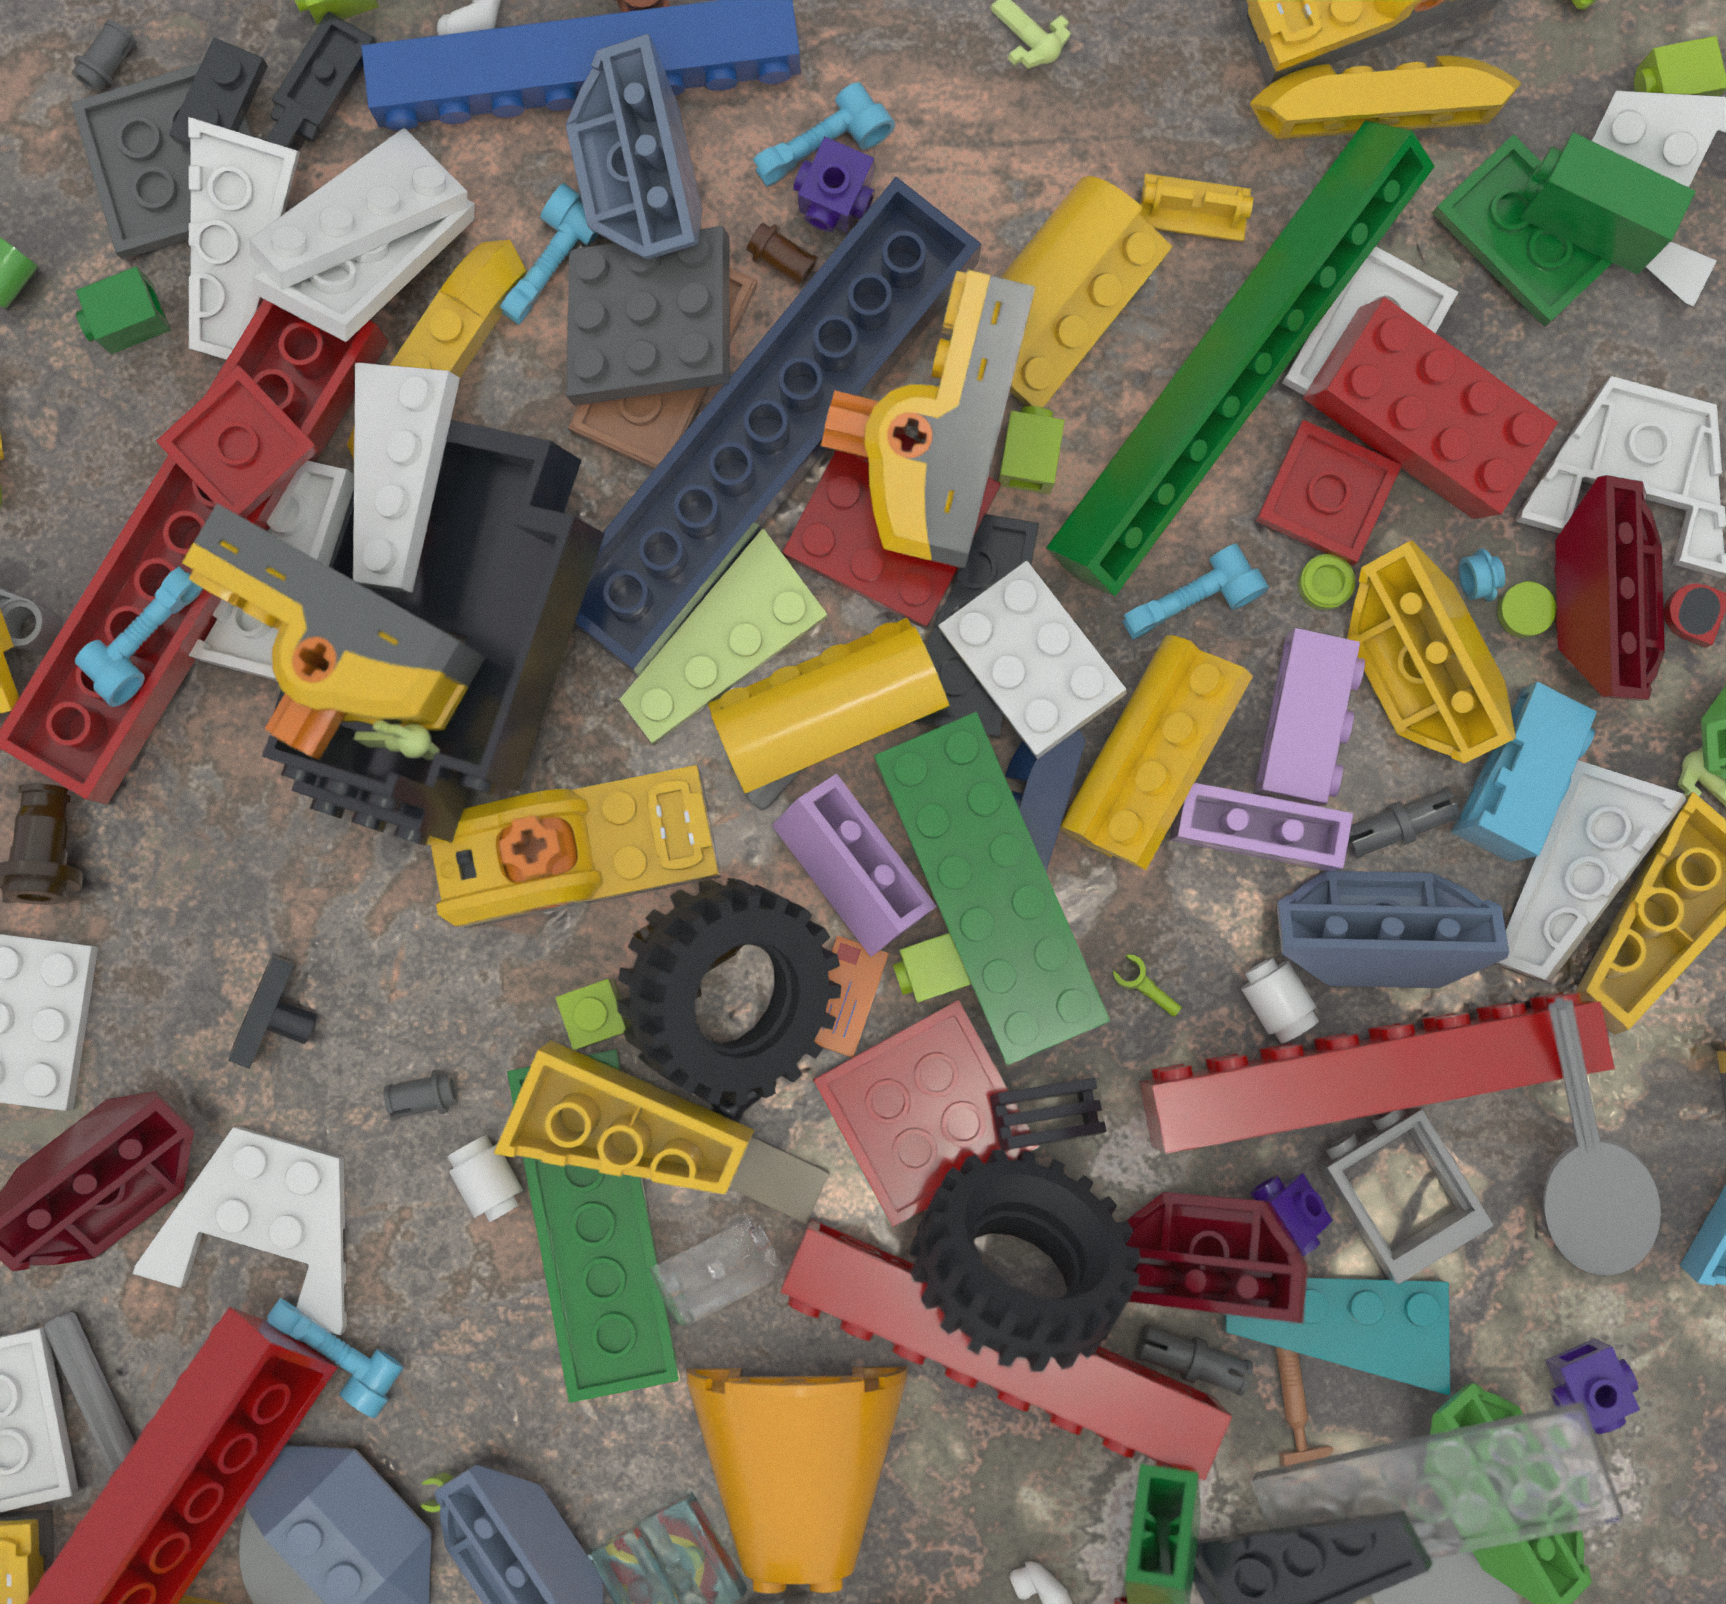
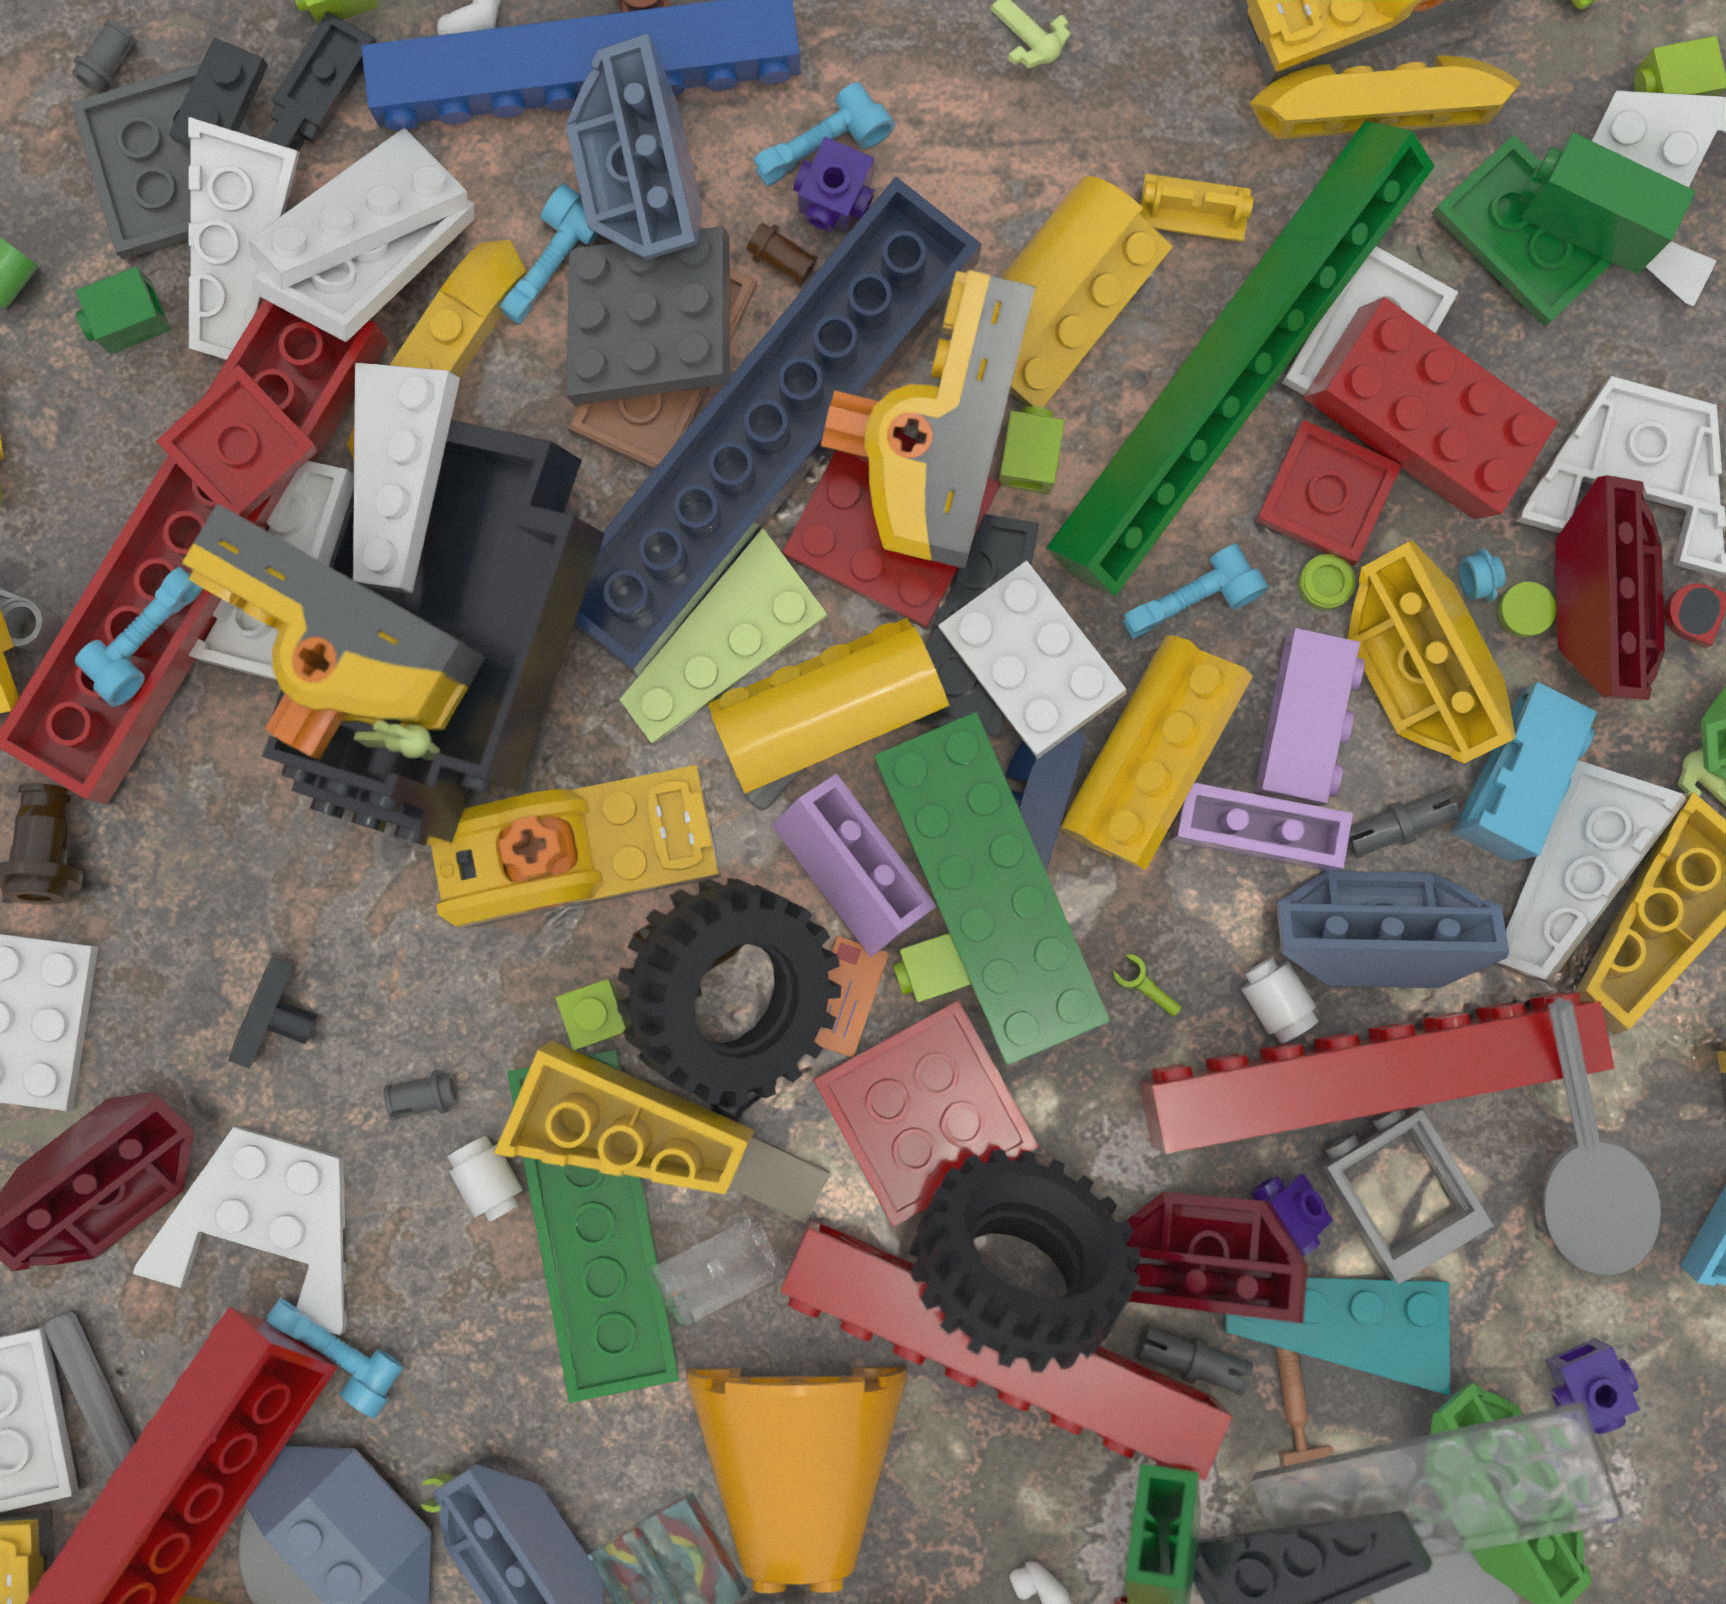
(1087, 1108): black tile -> none

